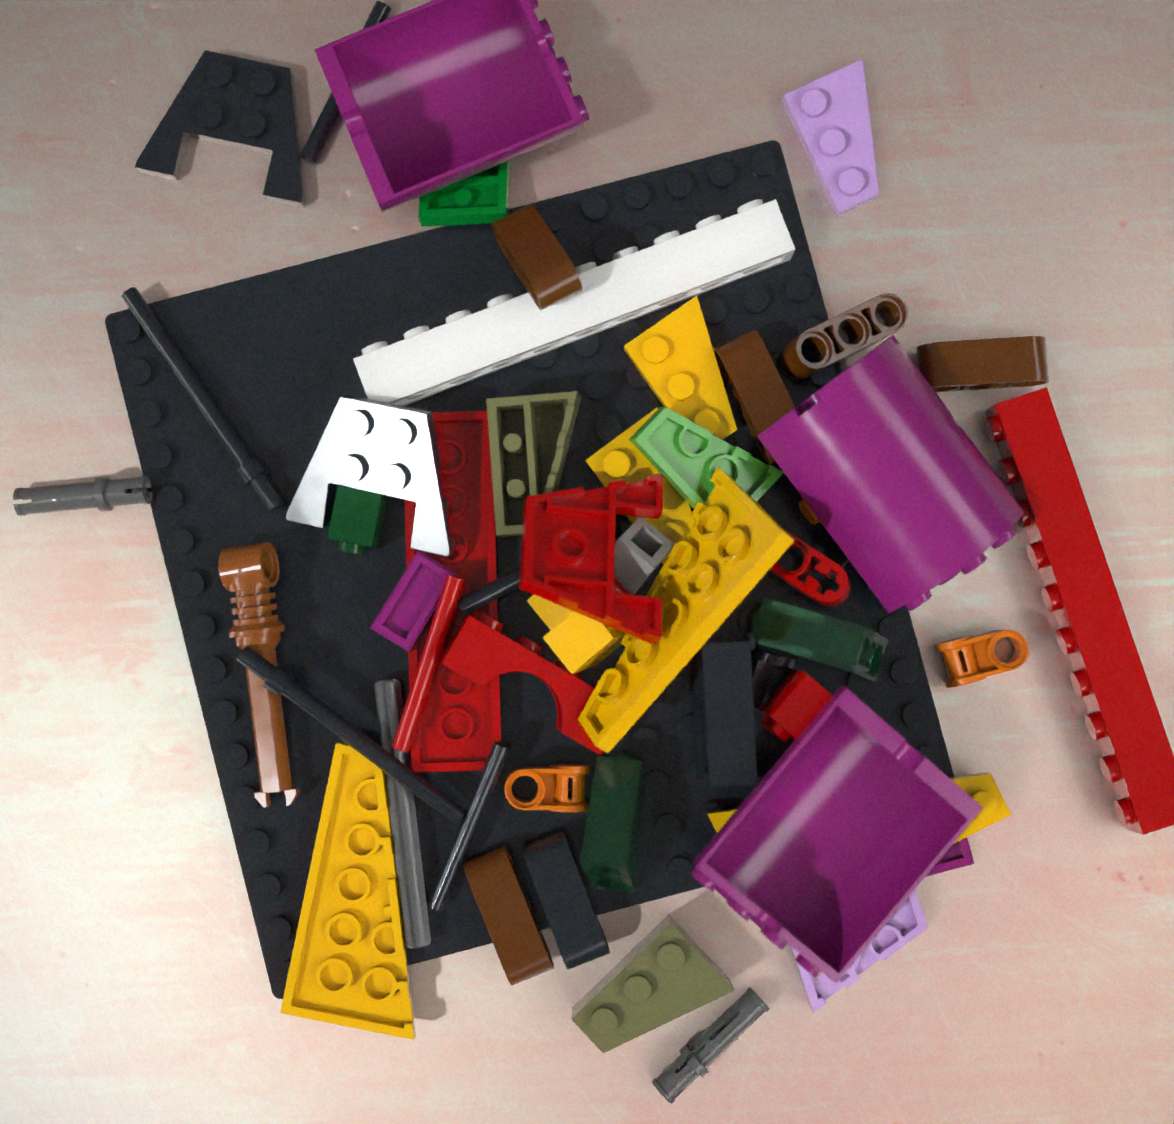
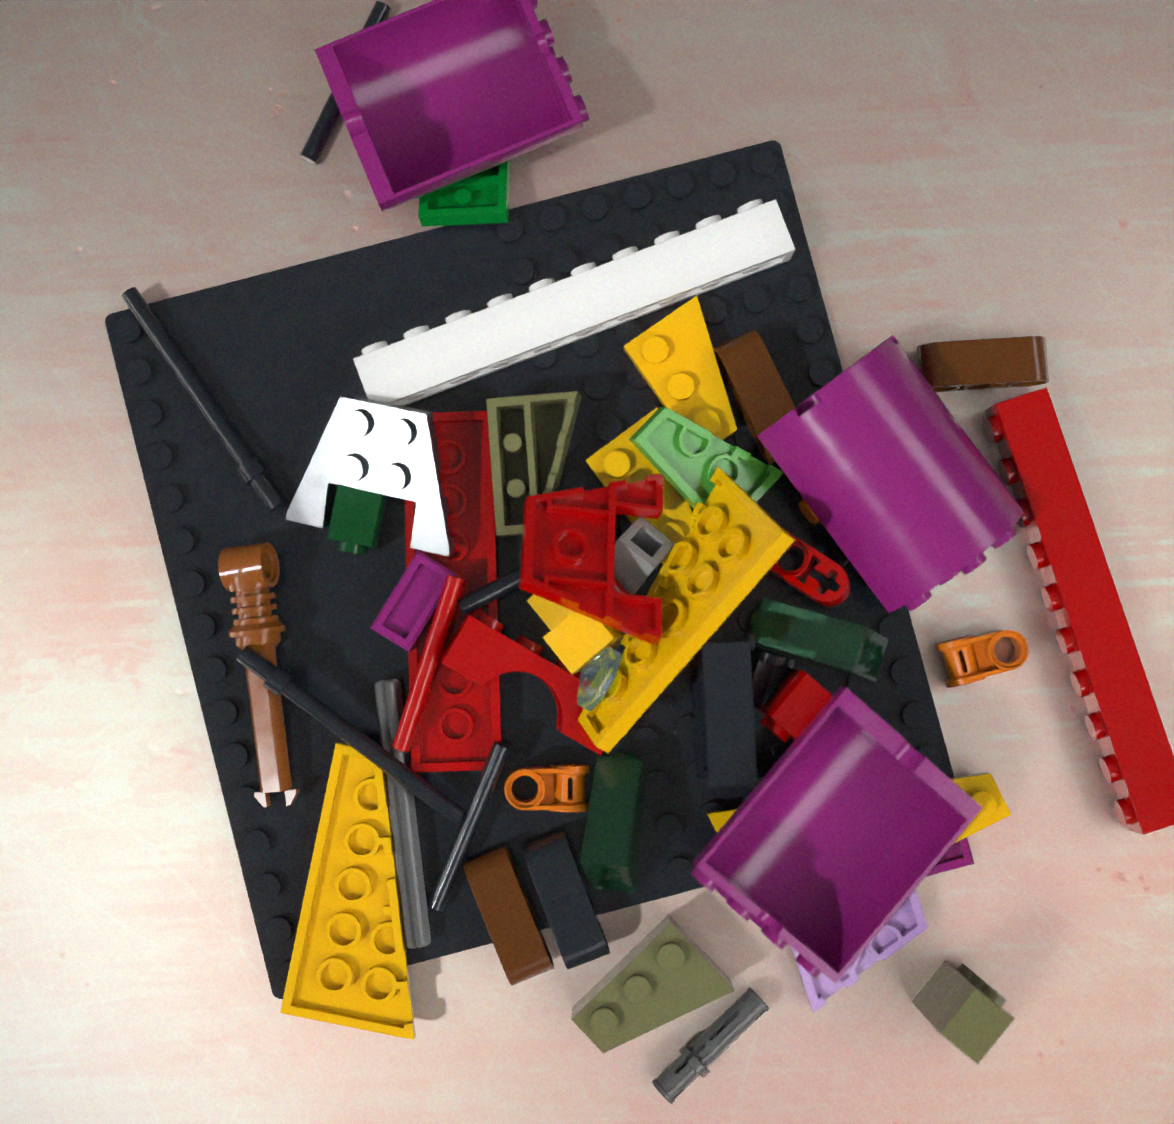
(99, 494): dark grey pin -> none
(236, 106): black wing -> none
(536, 257): reddish brown beam -> none
(597, 679): none -> clear light blue tile
(837, 135): lavender wing -> none
(860, 326): reddish brown beam -> none
(963, 1009): none -> olive wedge

